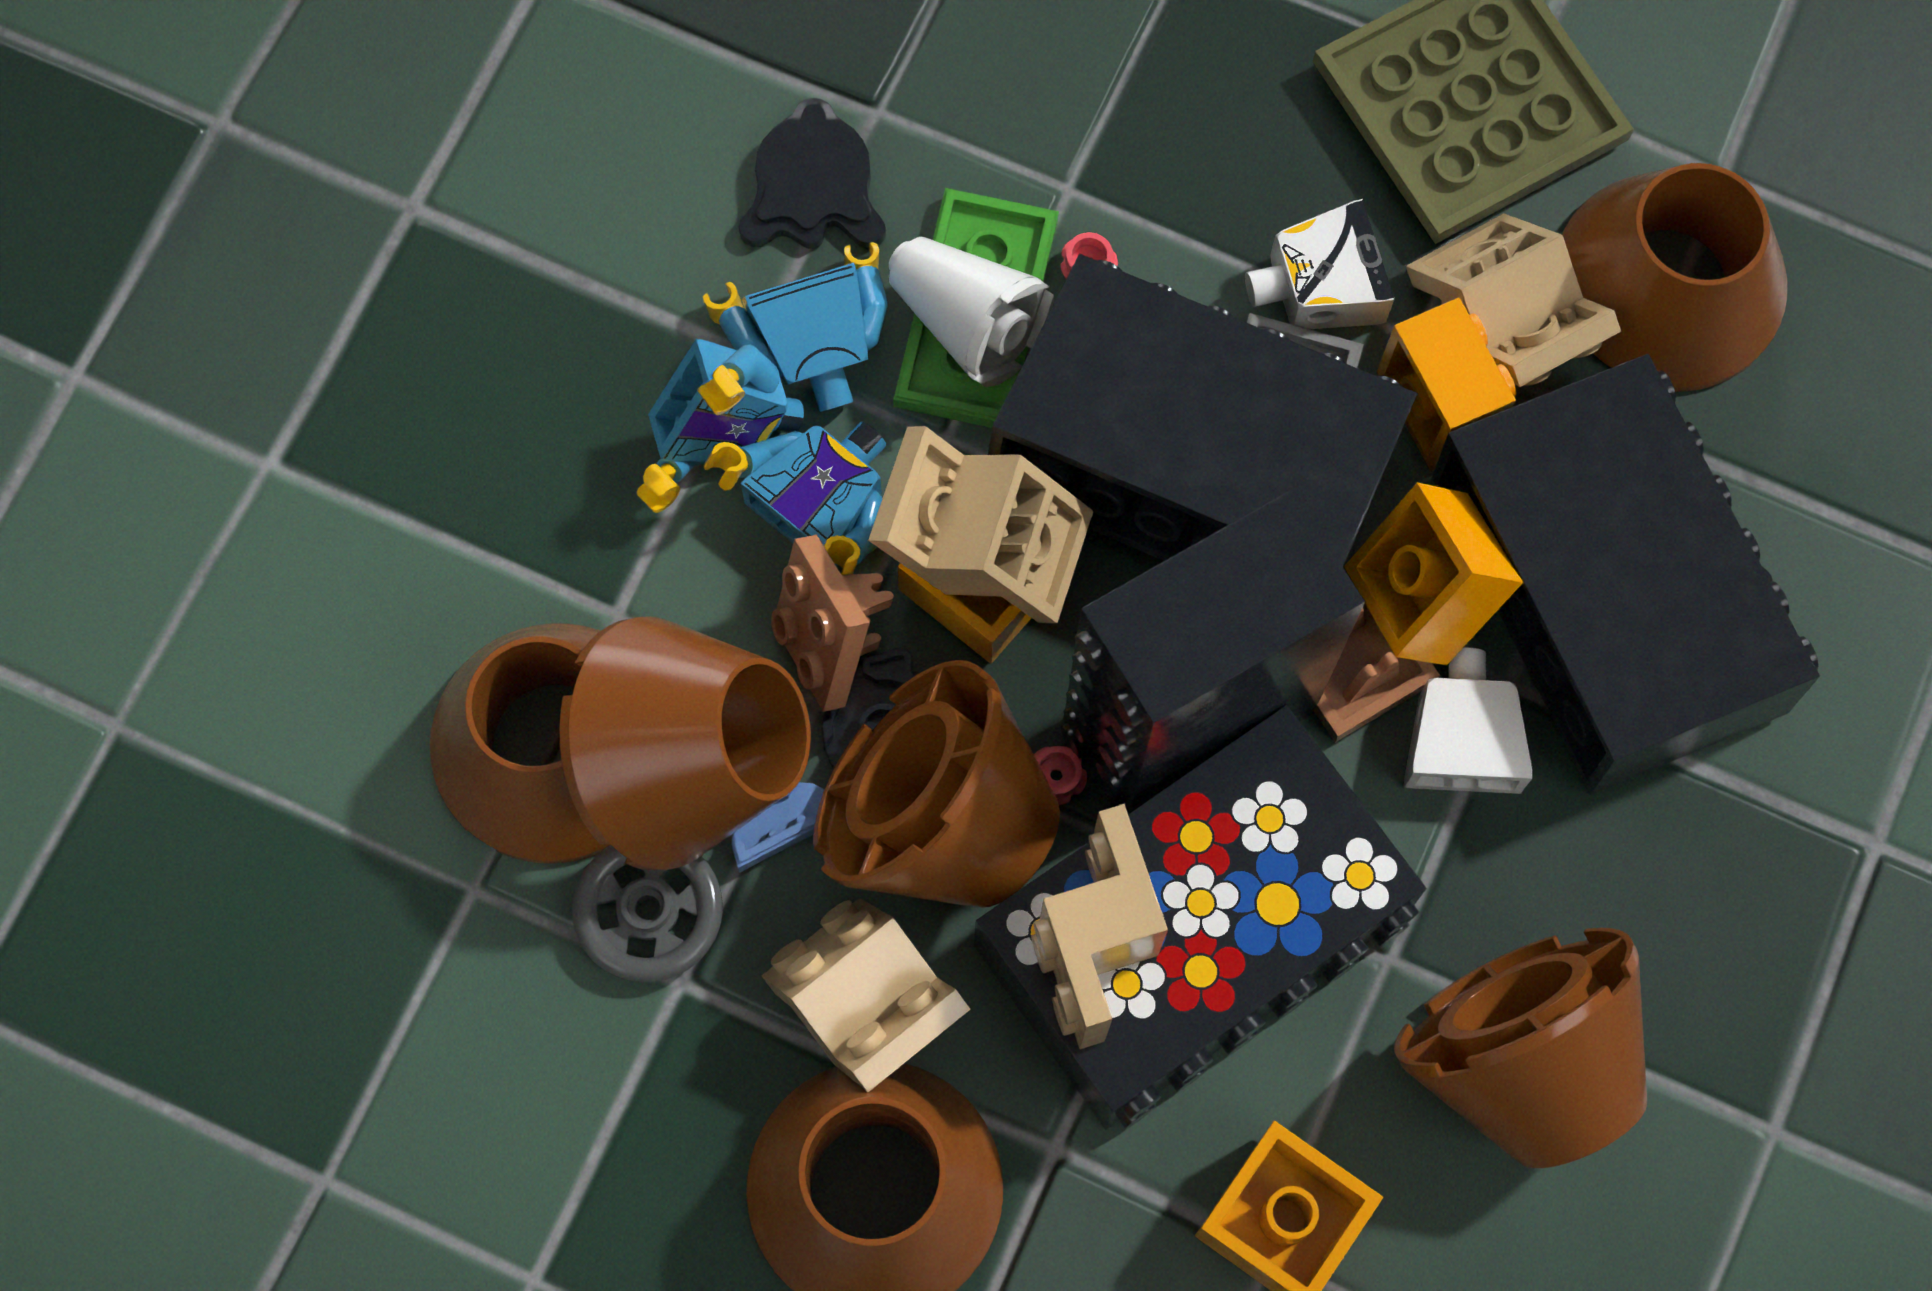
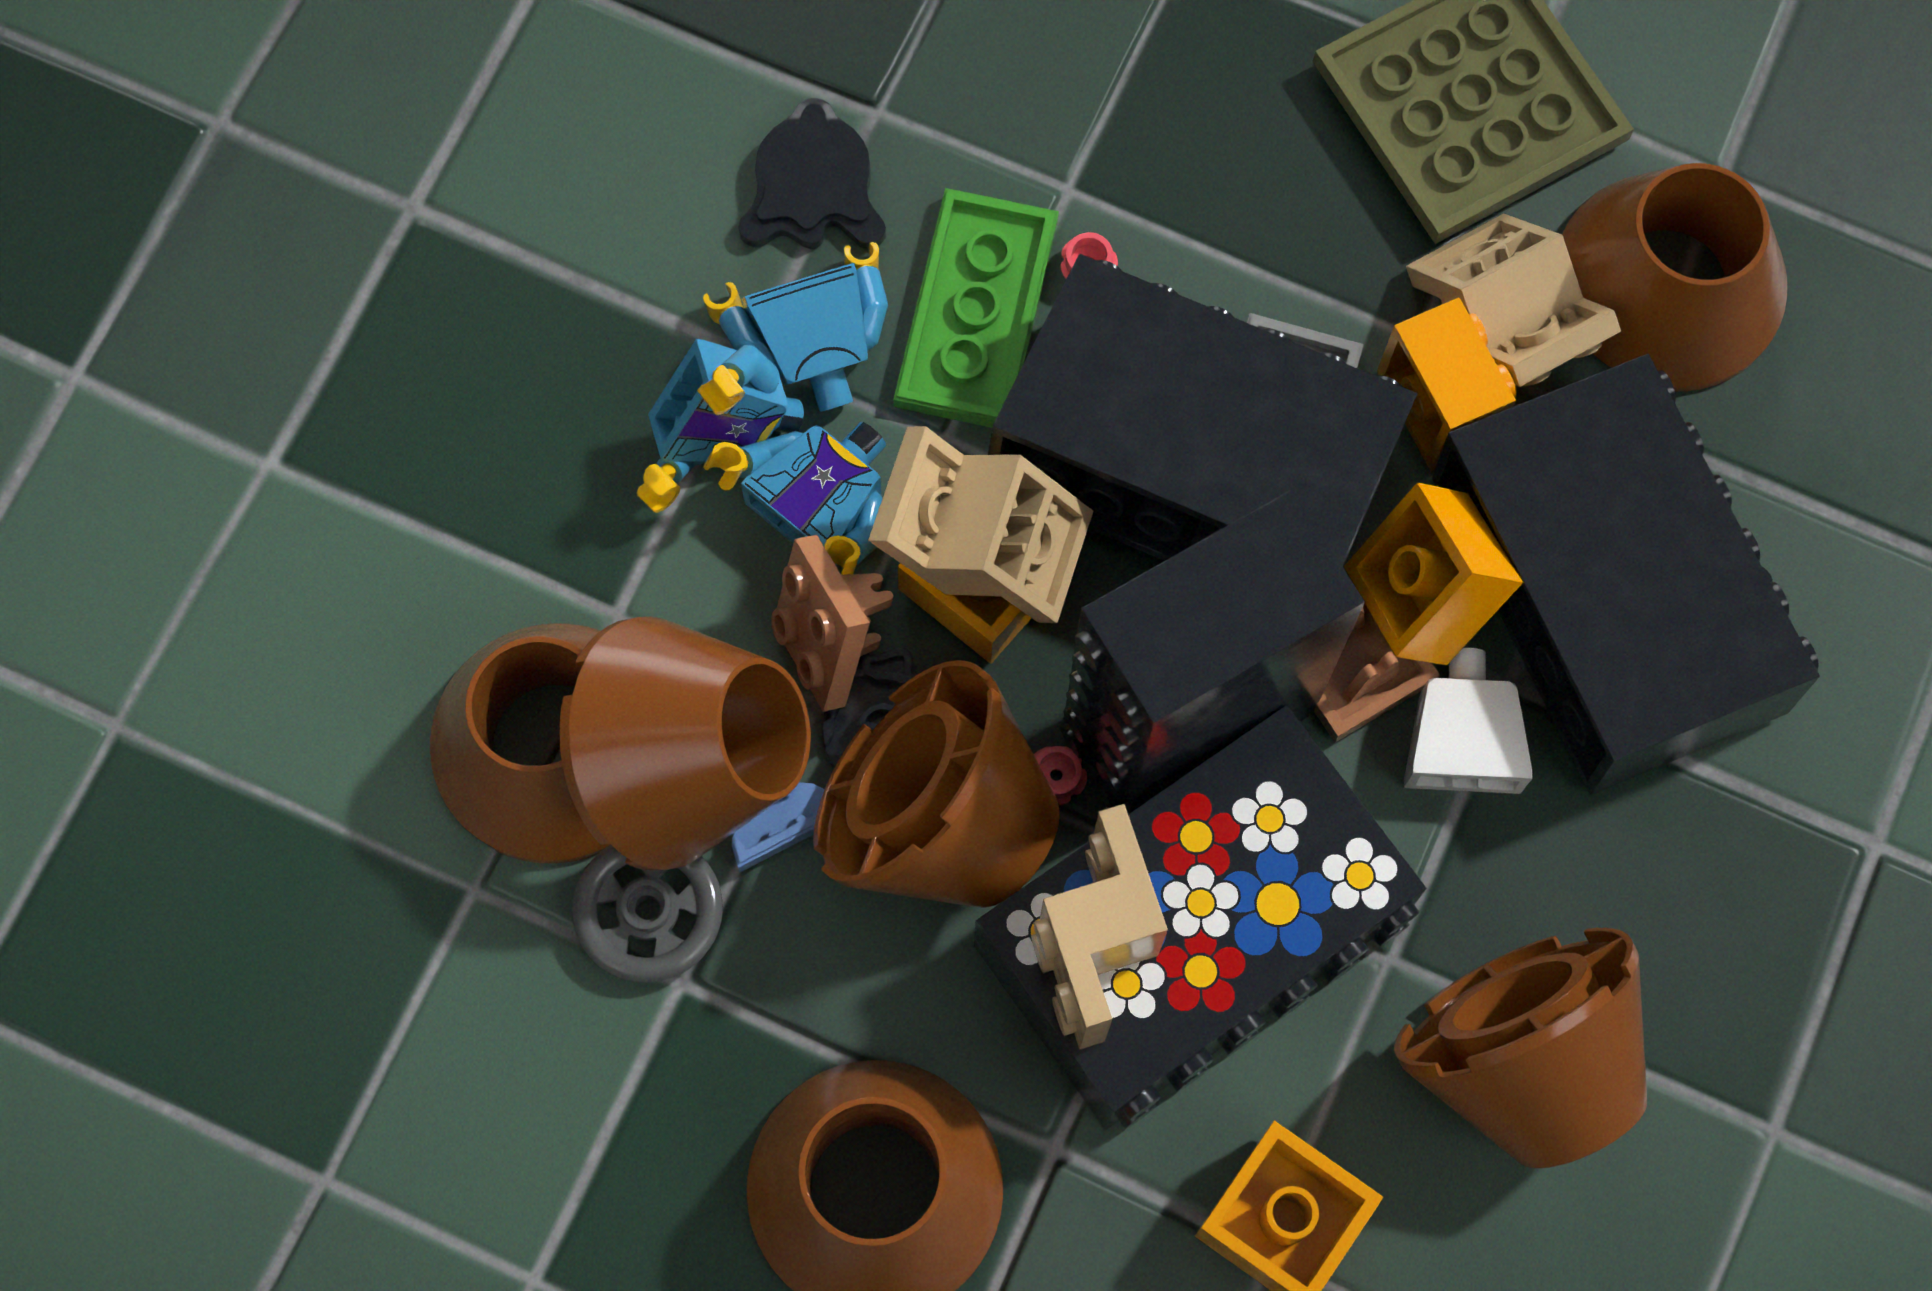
(864, 992): tan bracket -> none
(971, 305): white cone -> none
(1326, 272): white torso -> none

